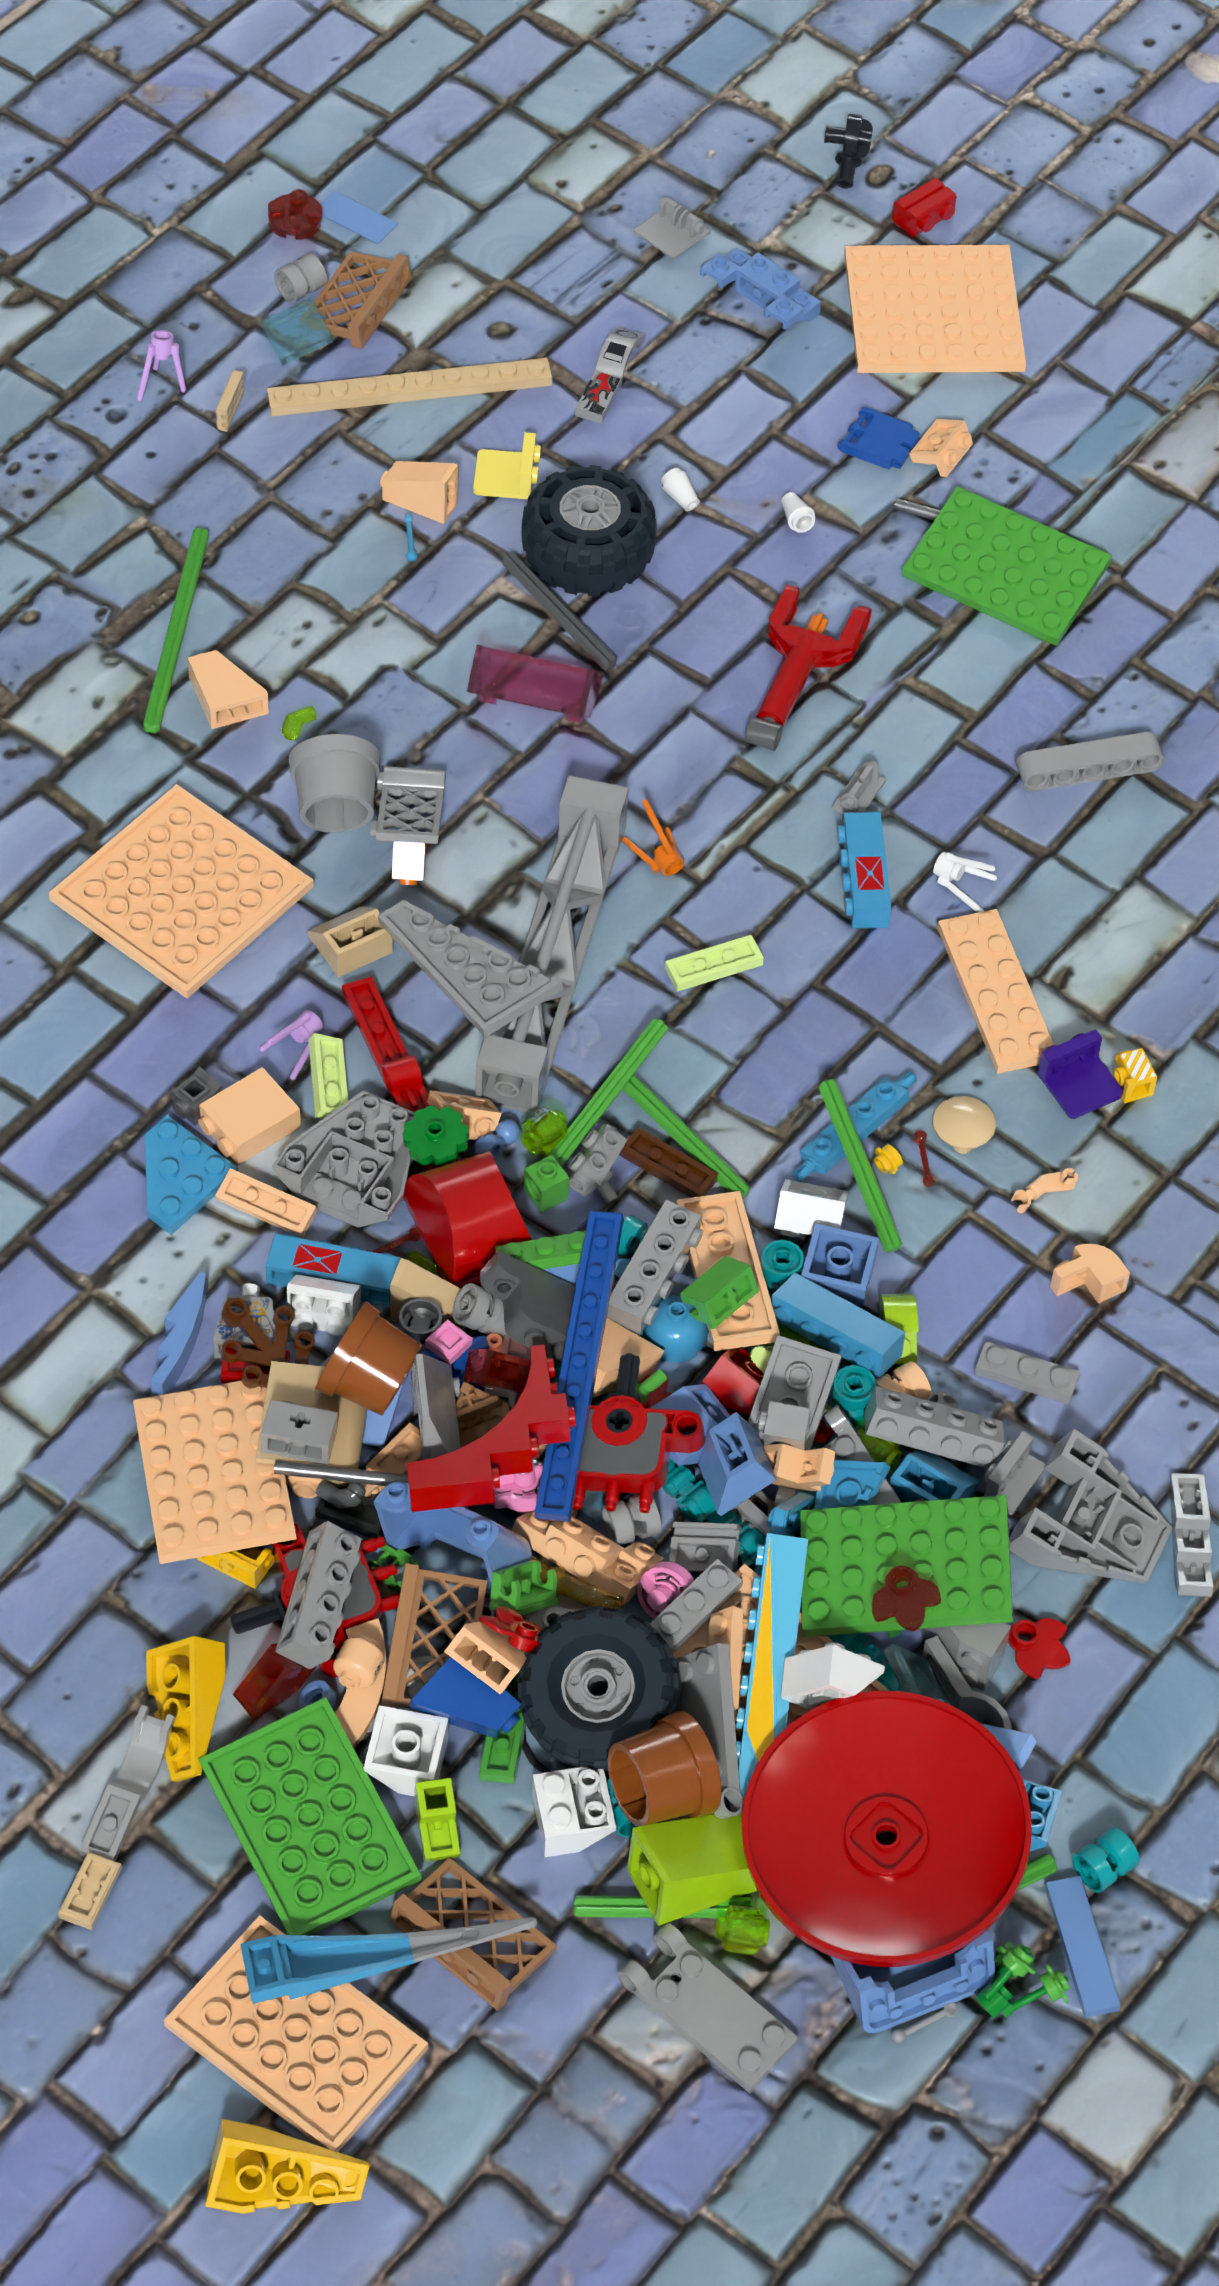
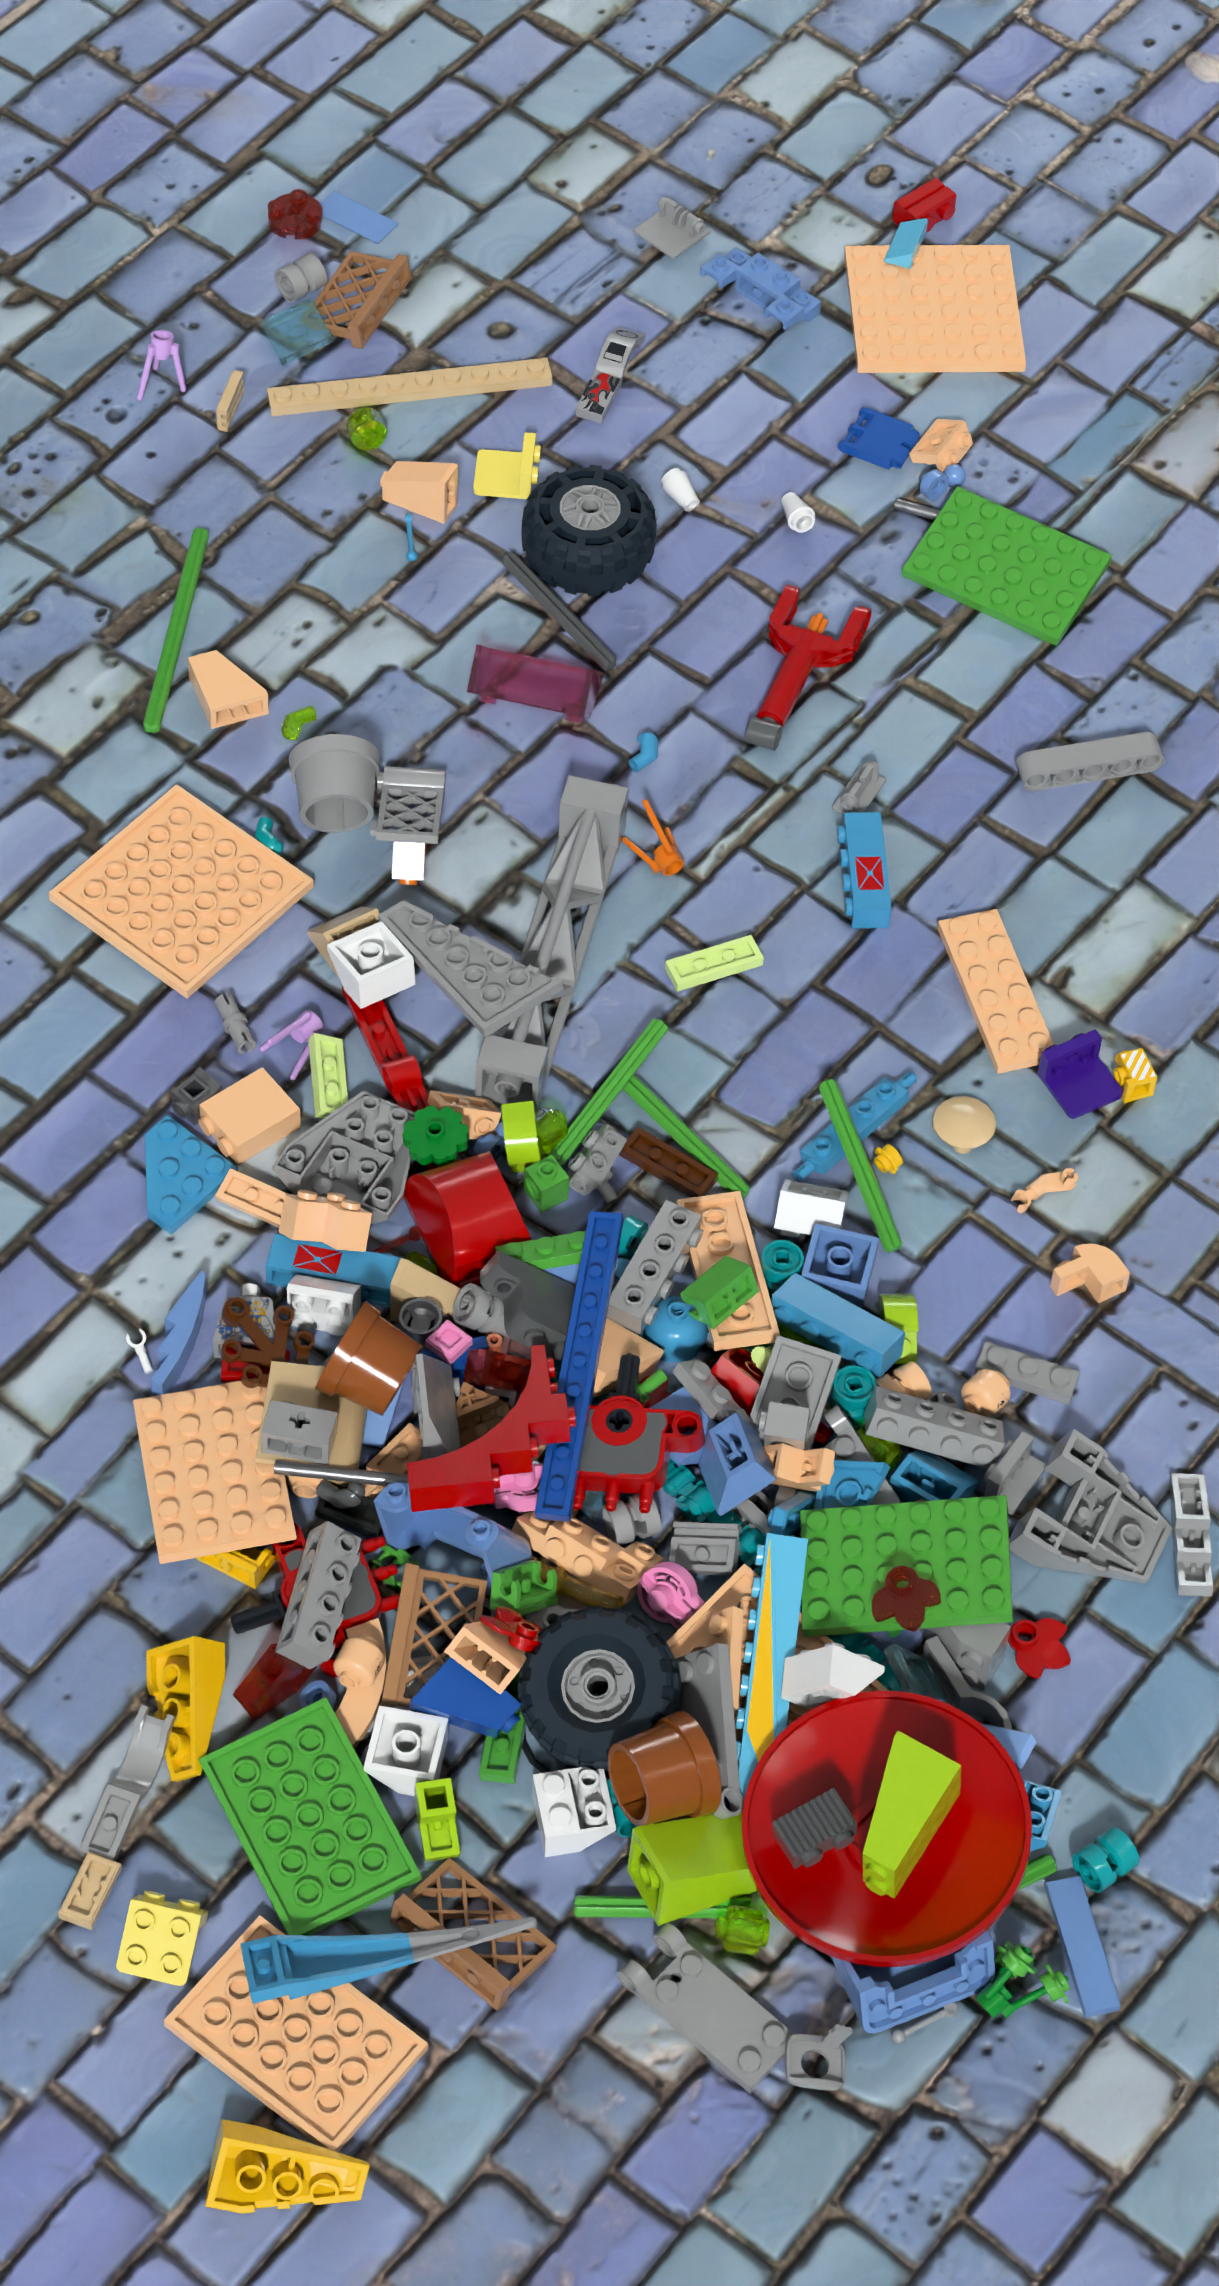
(141, 1352): none -> white hand
(160, 1938): none -> light yellow bracket
(235, 1023): none -> light grey pin
(264, 835): none -> teal arm
(326, 1220): none -> light nougat brick
(366, 429): none -> clear neon green head
(372, 964): none -> white slope
(521, 1135): none -> lime brick
(648, 753): none -> dark azure arm
(696, 1604): light grey plate -> none
(707, 1391): none -> light grey hinge
(815, 1829): none -> dark grey brick
(829, 2047): none -> light grey piece
(856, 143): black pin -> none
(906, 243): none -> medium azure slope
(910, 1808): none -> lime slope
(920, 1138): clear red hinge -> none
(935, 483): none -> medium blue plate
(952, 868): white plant -> none
(986, 1393): none -> light nougat head

